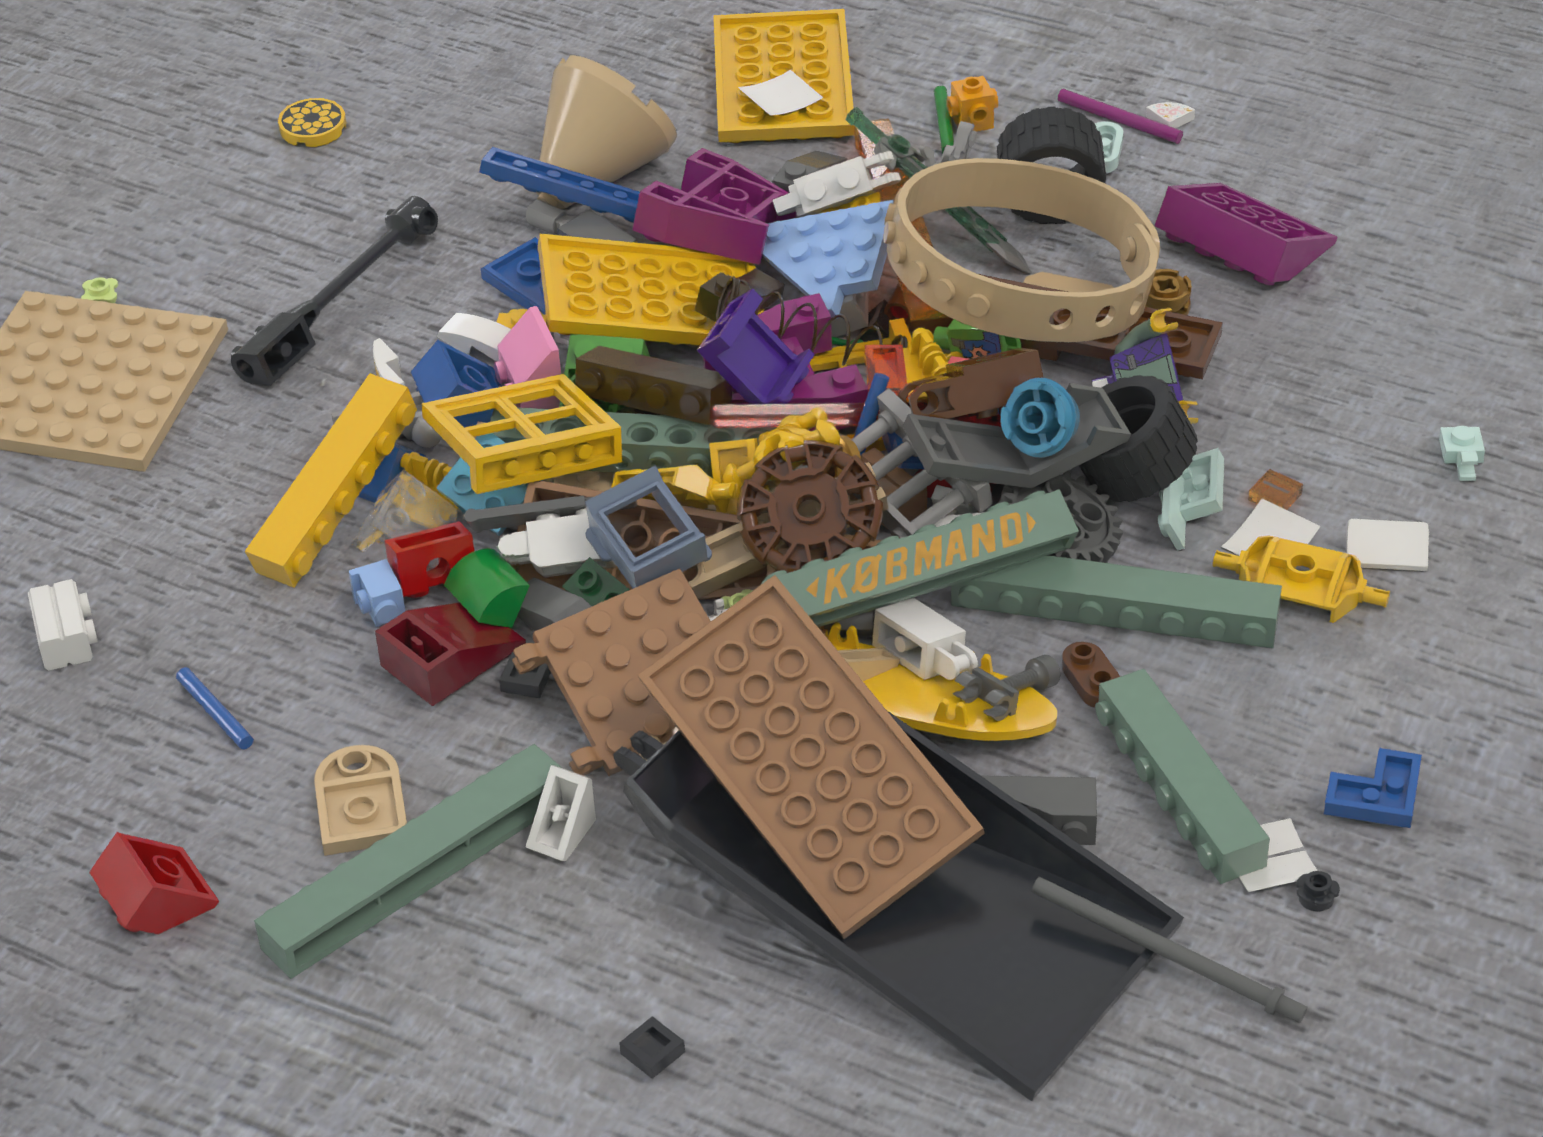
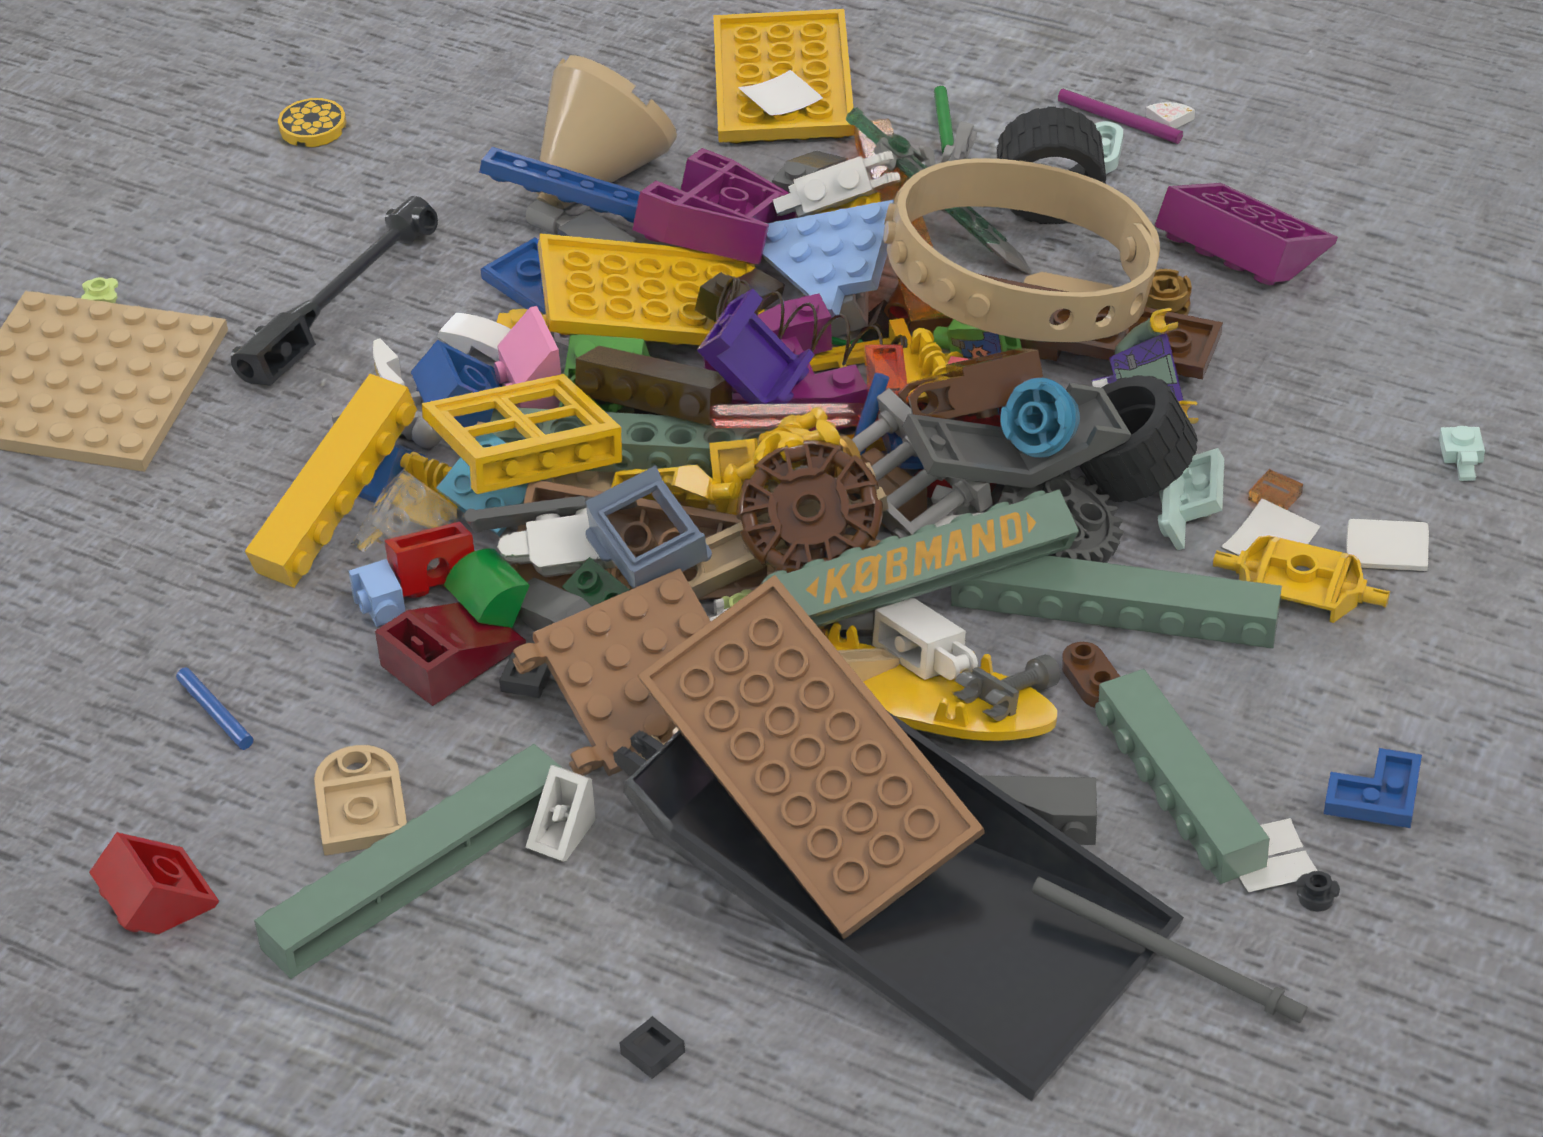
(61, 625): white brick -> none
(973, 102): light orange brick -> none

